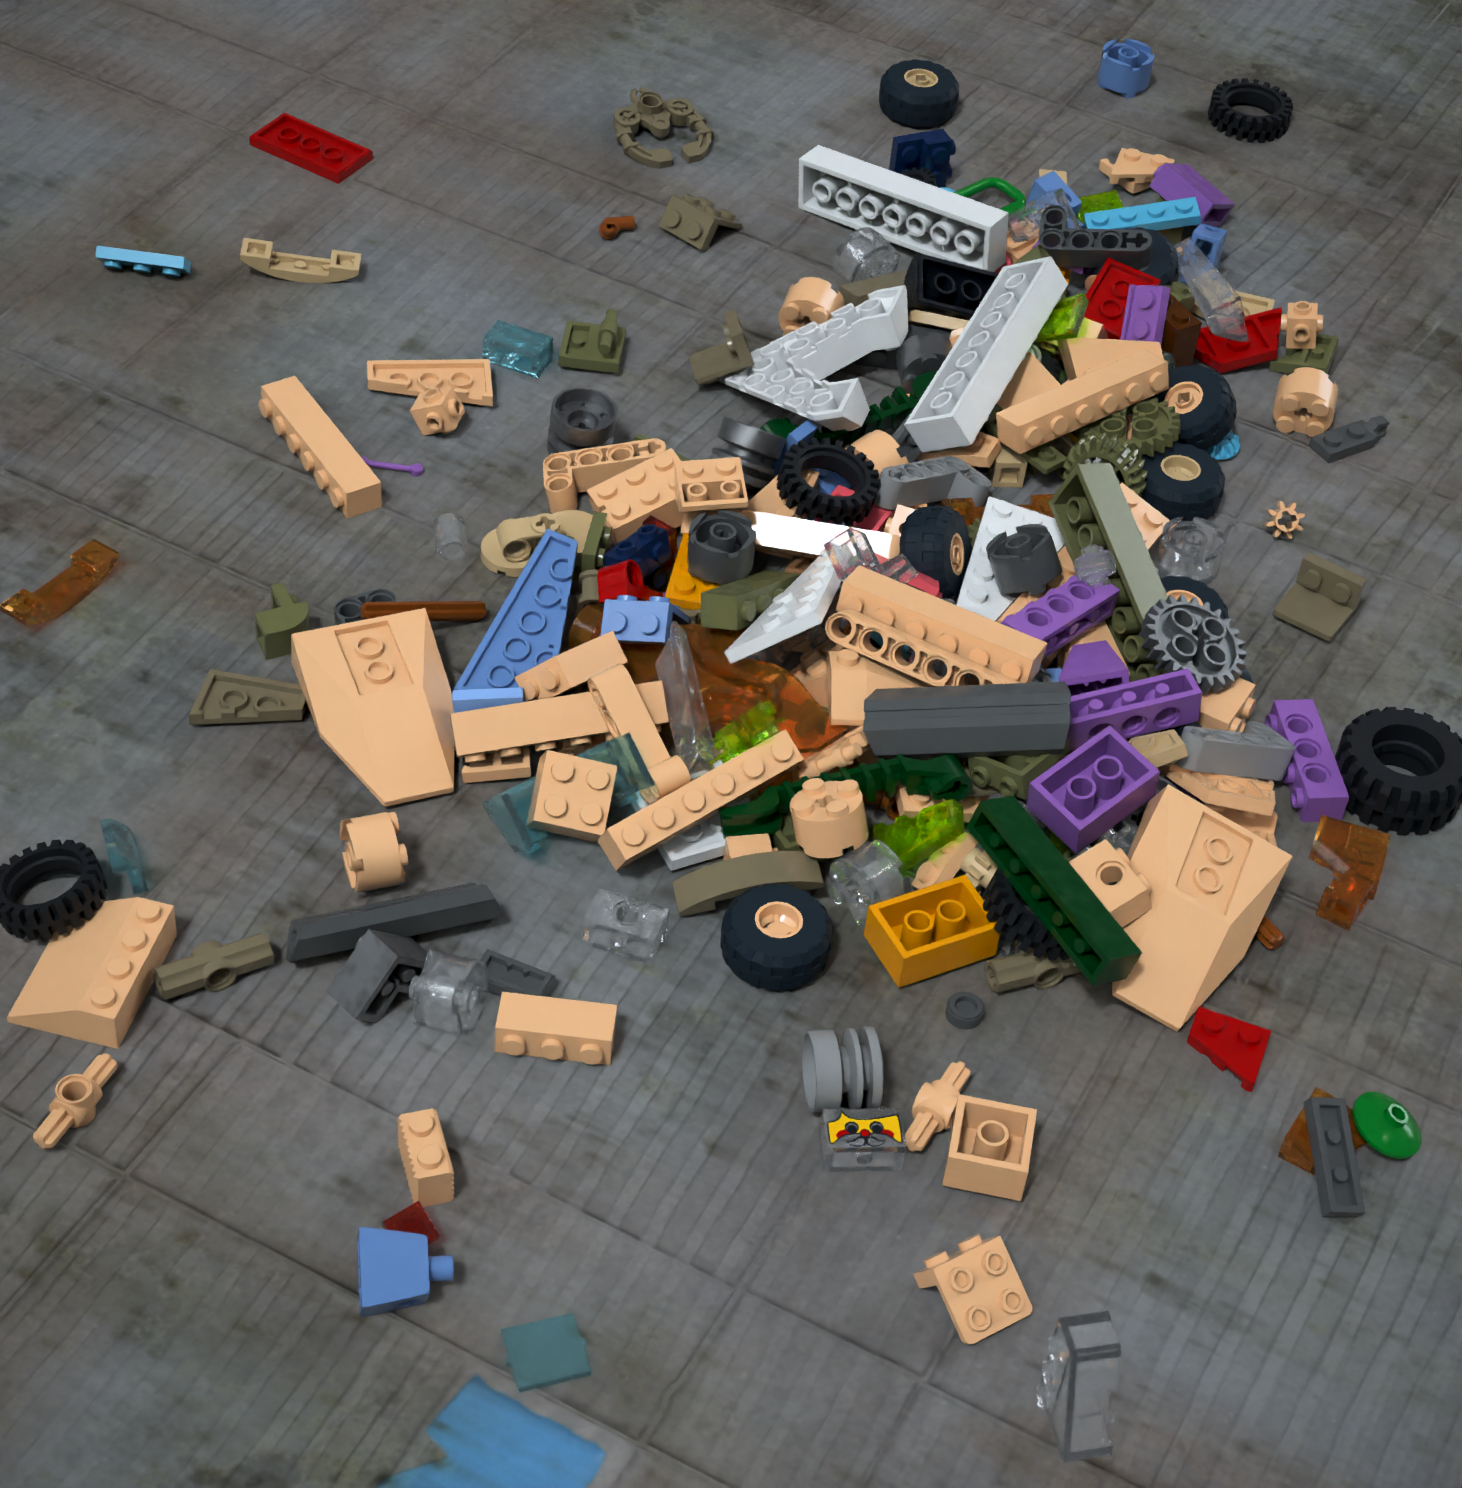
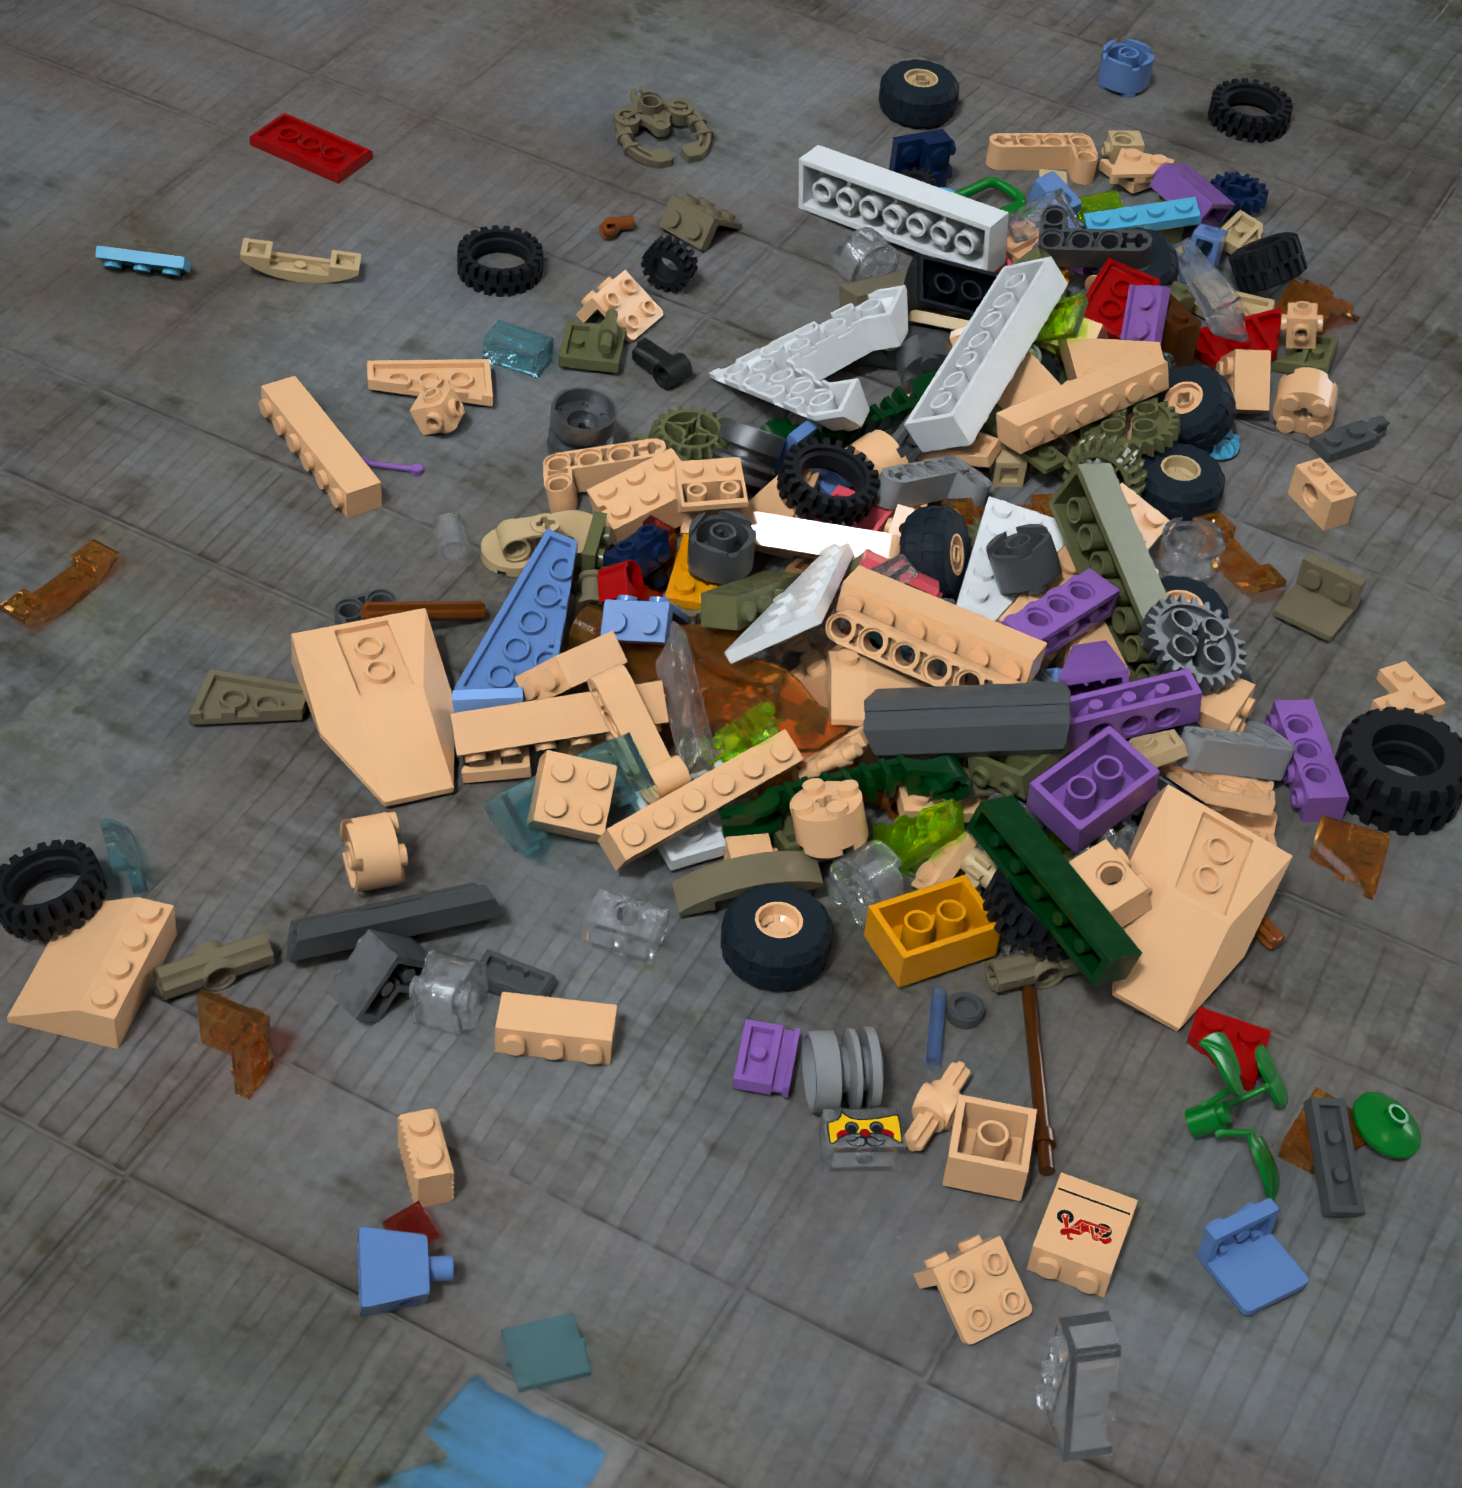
(75, 1101): light nougat axle -> none
(239, 1033): none -> clear orange bracket
(277, 624): olive brick -> none
(496, 279): none -> black tyre
(634, 306): none -> light nougat bracket
(666, 368): none -> pearl dark grey piece
(678, 255): none -> black tyre
(689, 432): none -> olive gear
(723, 358): dark tan bracket -> none
(766, 1058): none -> medium lavender plate
(808, 302): light nougat brick -> none
(849, 551): clear brick -> none
(935, 1028): none -> medium blue piece
(1044, 151): none -> light nougat beam
(1044, 1136): none -> reddish brown bar
(1081, 1235): none -> light nougat panel
(1095, 566): clear gear -> none
(1120, 139): none -> tan brick
(1214, 1116): none -> green plant
(1239, 564): none -> clear orange slope
(1241, 231): none -> tan wing
(1242, 191): none -> dark blue gear
(1248, 378): none -> light nougat brick
(1249, 1259): none -> medium blue bracket
(1268, 262): none -> black tyre
(1277, 514): light nougat gear -> none
(1314, 293): none -> clear orange bracket
(1322, 494): none -> light nougat brick
(1345, 899): clear orange brick -> none
(1407, 691): none -> light nougat plate

